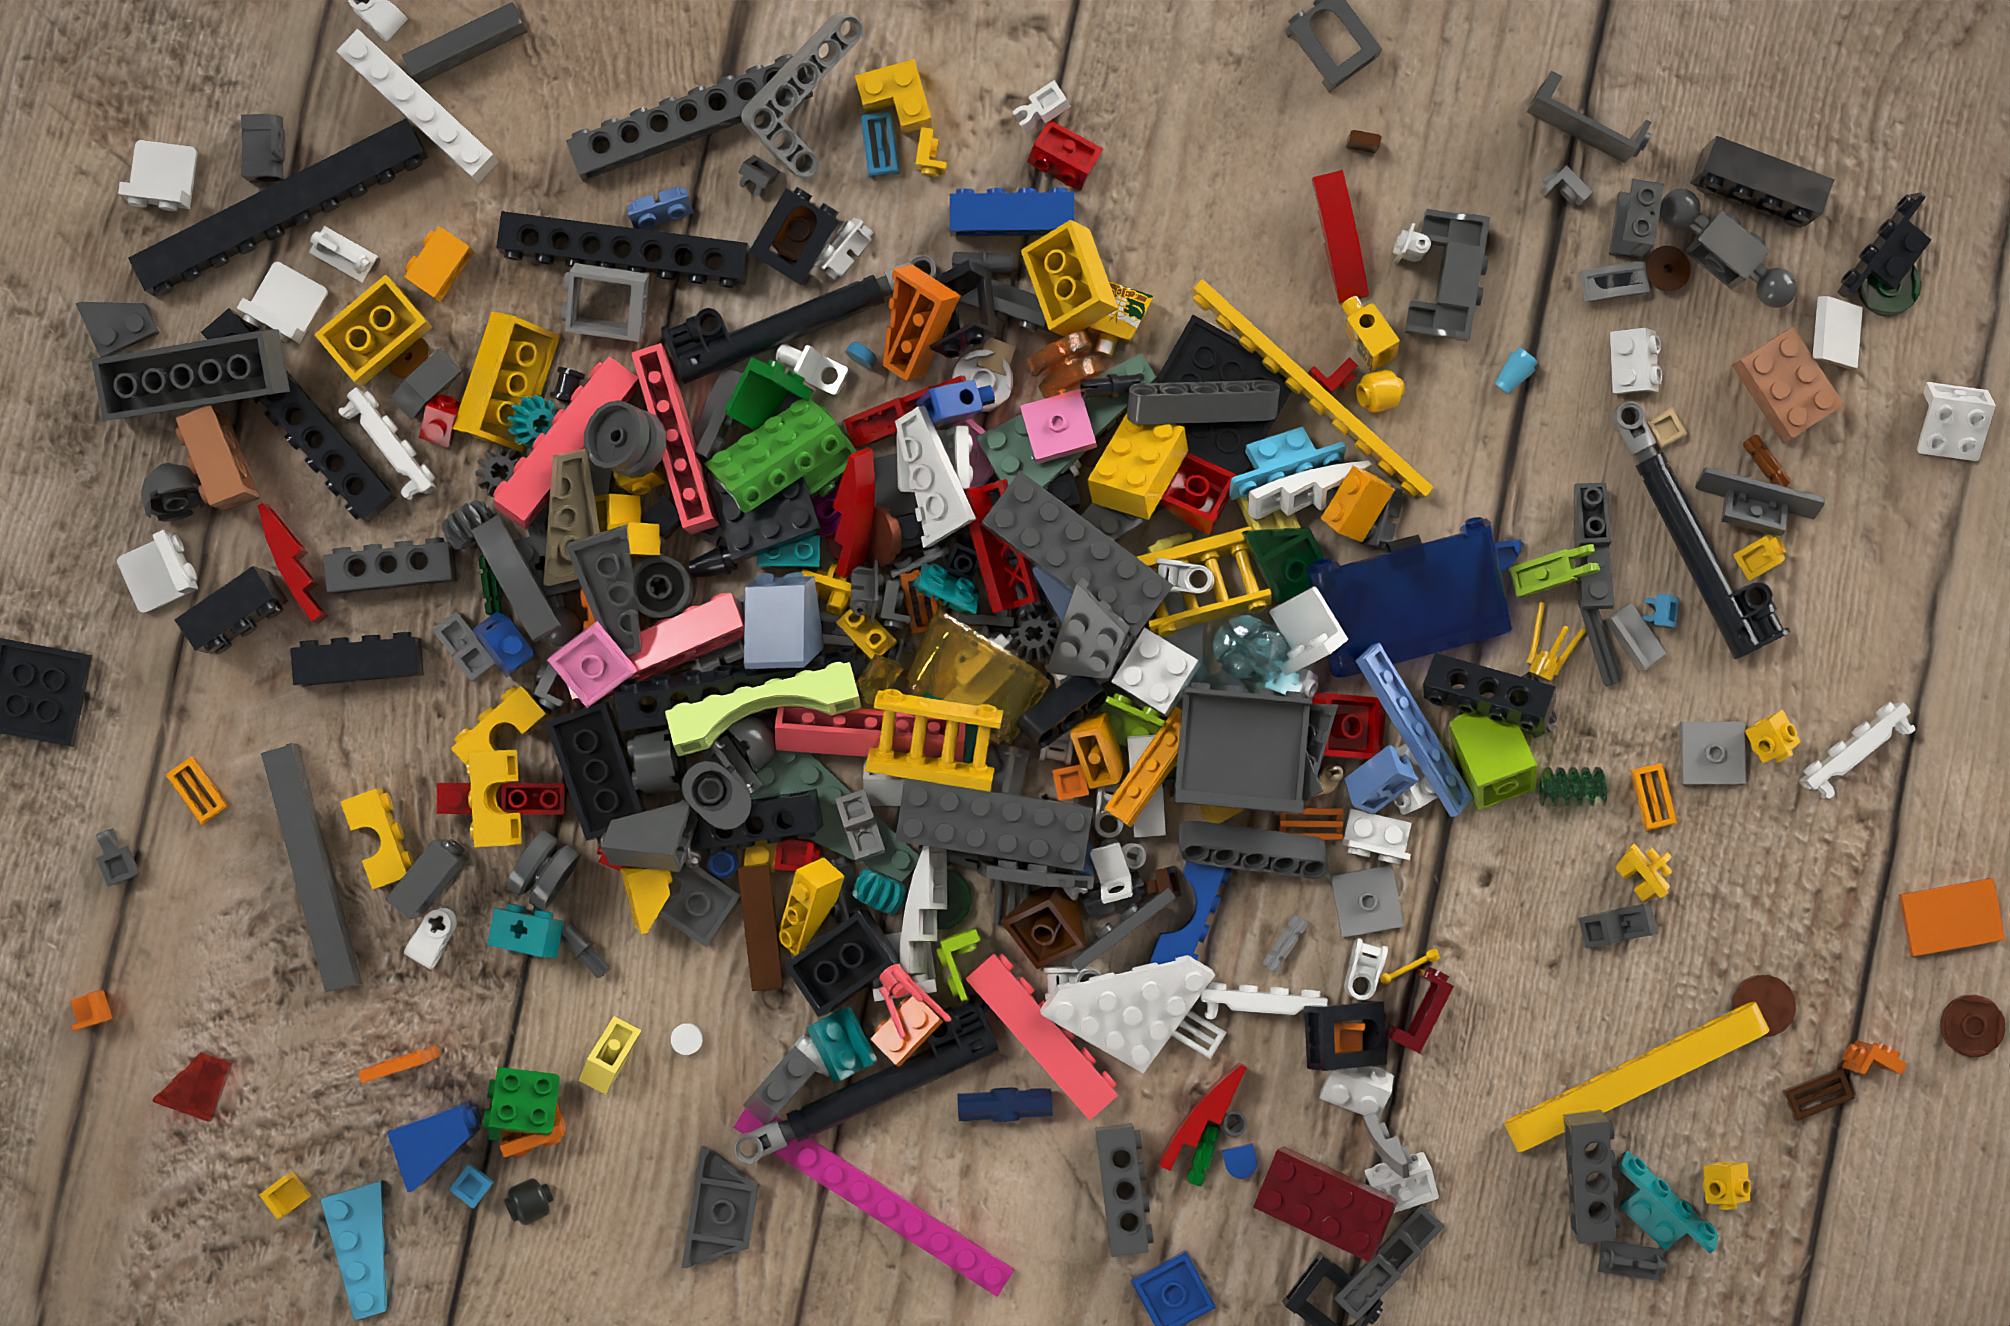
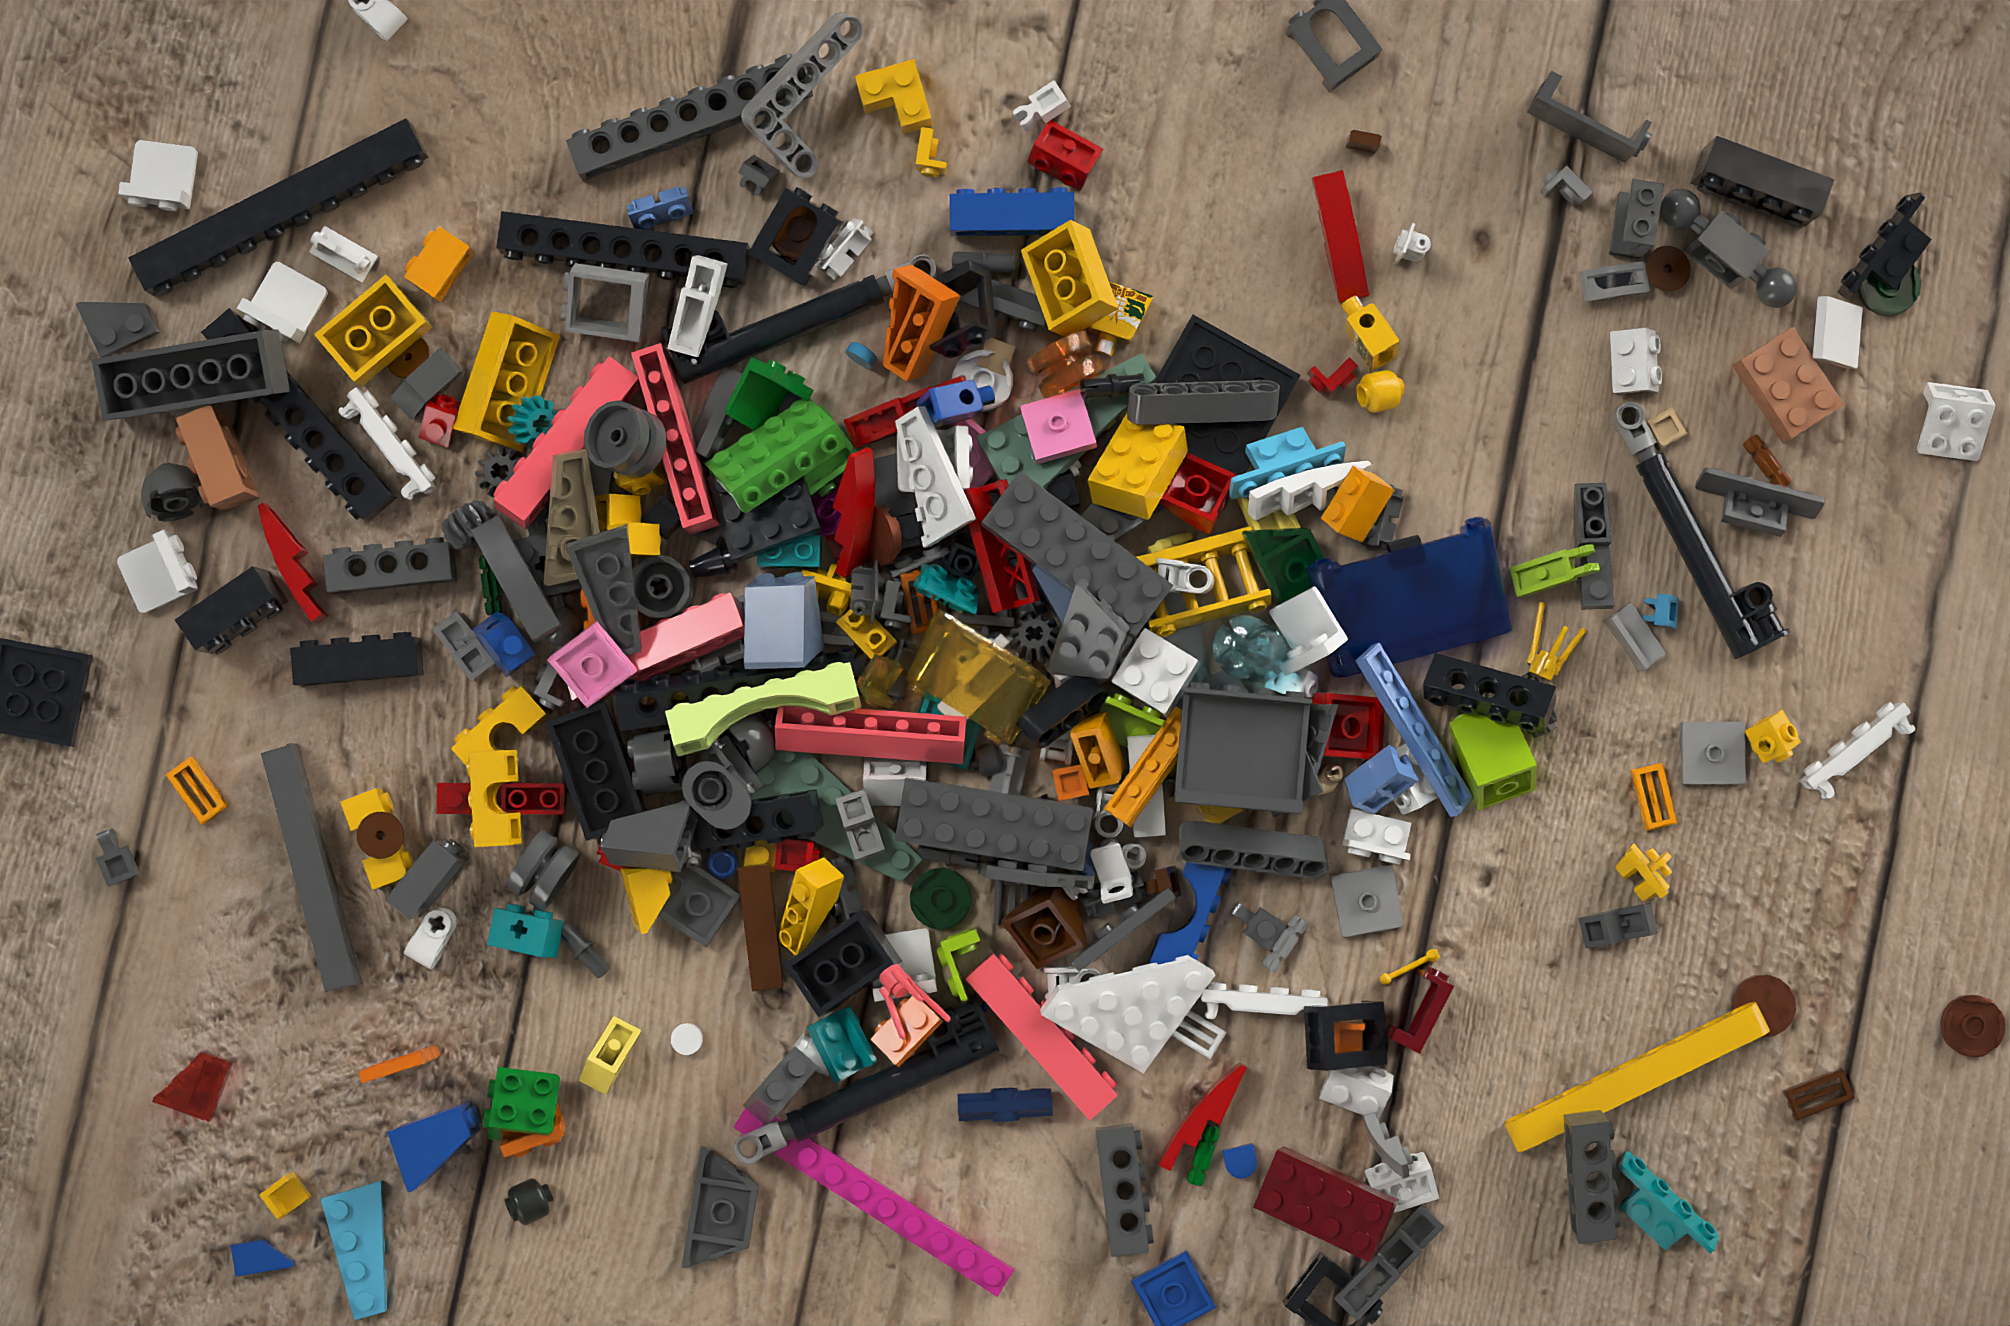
(90, 1010): orange panel -> none
(258, 1257): none -> blue tile
(262, 147): dark grey piece -> none
(380, 835): none -> reddish brown piece
(417, 106): white brick -> none
(464, 43): dark grey panel -> none
(471, 1185): dark azure tile -> none
(566, 384): black bush -> none
(697, 305): none -> white slope
(811, 366): white bracket -> none
(879, 891): teal gear -> none
(883, 170): dark azure tile -> none
(924, 898): white slope -> none
(929, 769): yellow fence -> none
(1238, 1128): dark grey hinge -> none
(1261, 926): none -> dark grey plate
(1300, 382): yellow plate -> none
(1316, 811): orange tile -> none
(1365, 967): white piece -> none
(1459, 276): dark grey bracket -> none
(1507, 553): blue tile -> none
(1516, 370): medium azure cone -> none
(1572, 785): clear green piece -> none
(1600, 646): dark grey axle -> none
(1631, 1260): dark grey hinge -> none
(1726, 1184): yellow brick -> none
(1760, 556): yellow bracket -> none
(1861, 1054): orange bracket -> none
(1951, 917): orange tile -> none

